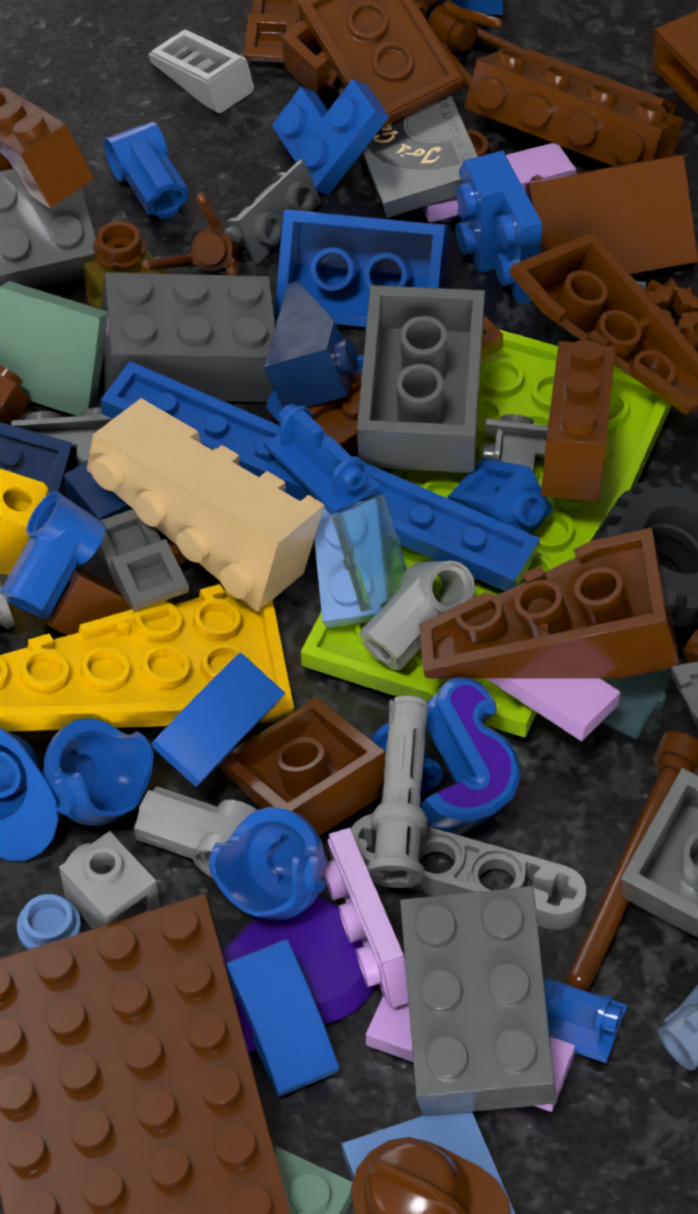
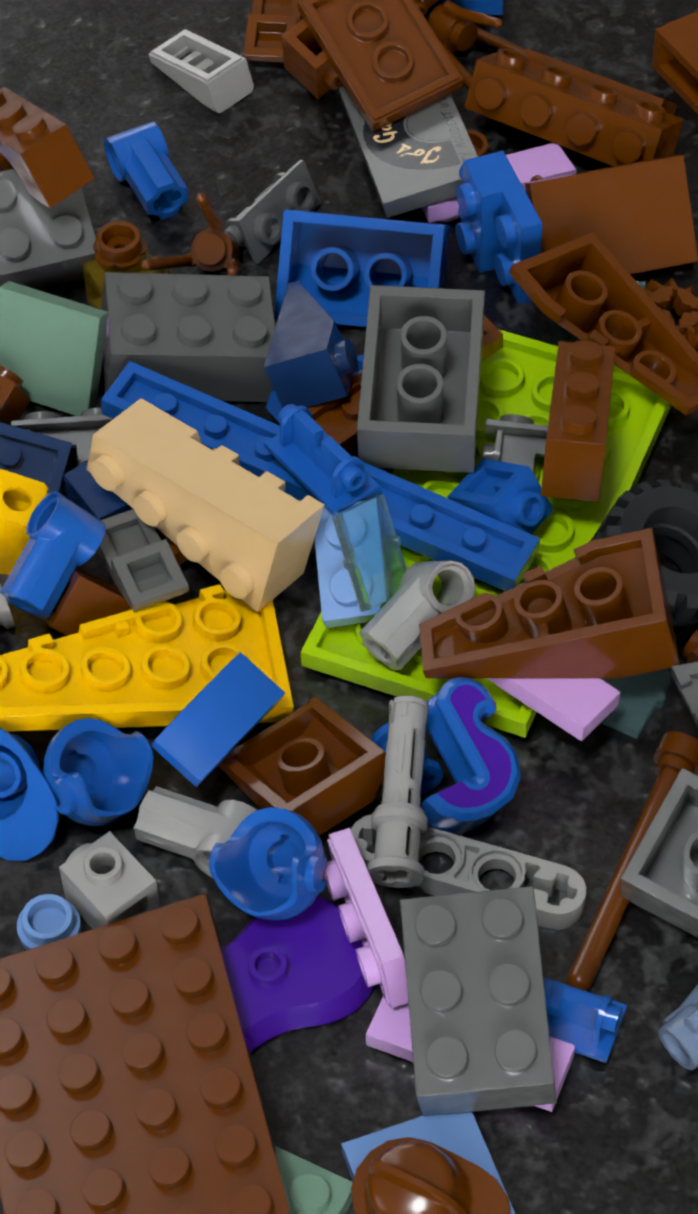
(282, 1018): blue slope -> none
(331, 138): blue plate -> none

